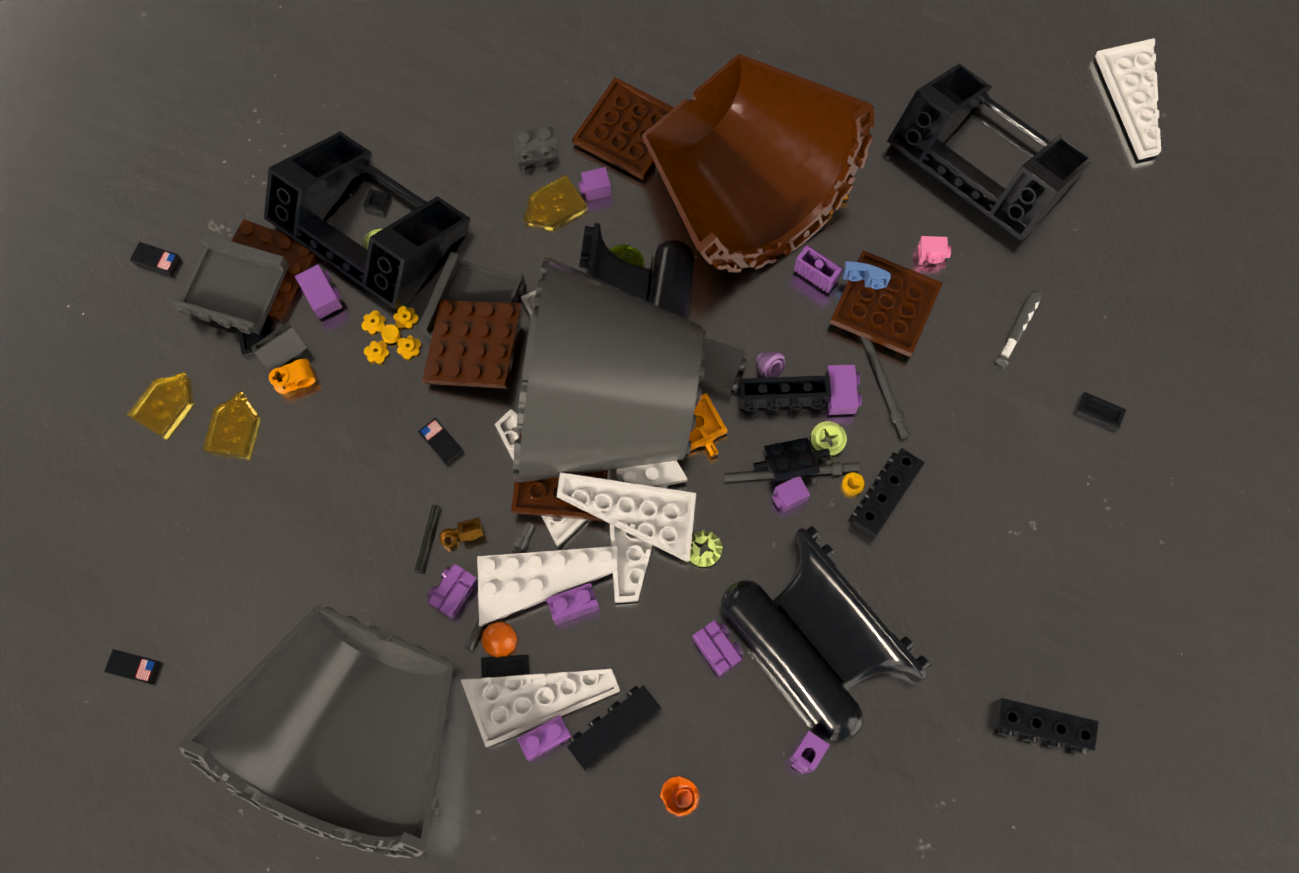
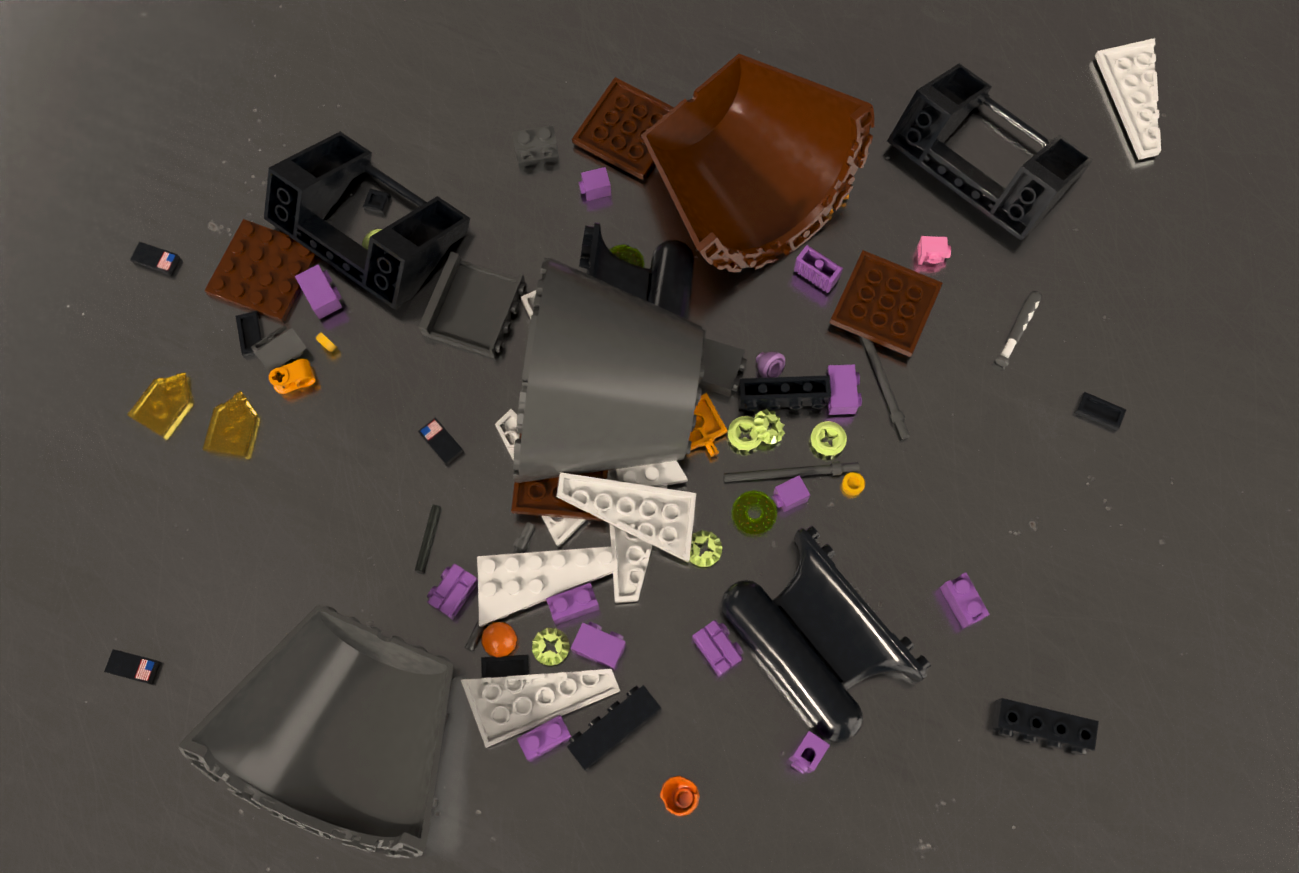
(233, 285): dark grey panel -> none
(325, 342): none -> yellow tile
(391, 334): yellow plant -> none
(466, 531): pearl gold plate -> none
(473, 344): reddish brown plate -> none
(550, 658): none -> yellowish green gear
(554, 203): clear yellow tile -> none
(599, 646): none -> medium lavender brick
(734, 433): none -> yellowish green gear
(752, 526): none -> clear neon green tile
(761, 423): none -> yellowish green gear
(791, 459): black plate -> none
(872, 275): medium blue slope -> none
(886, 494): black brick -> none
(964, 600): none -> medium lavender brick

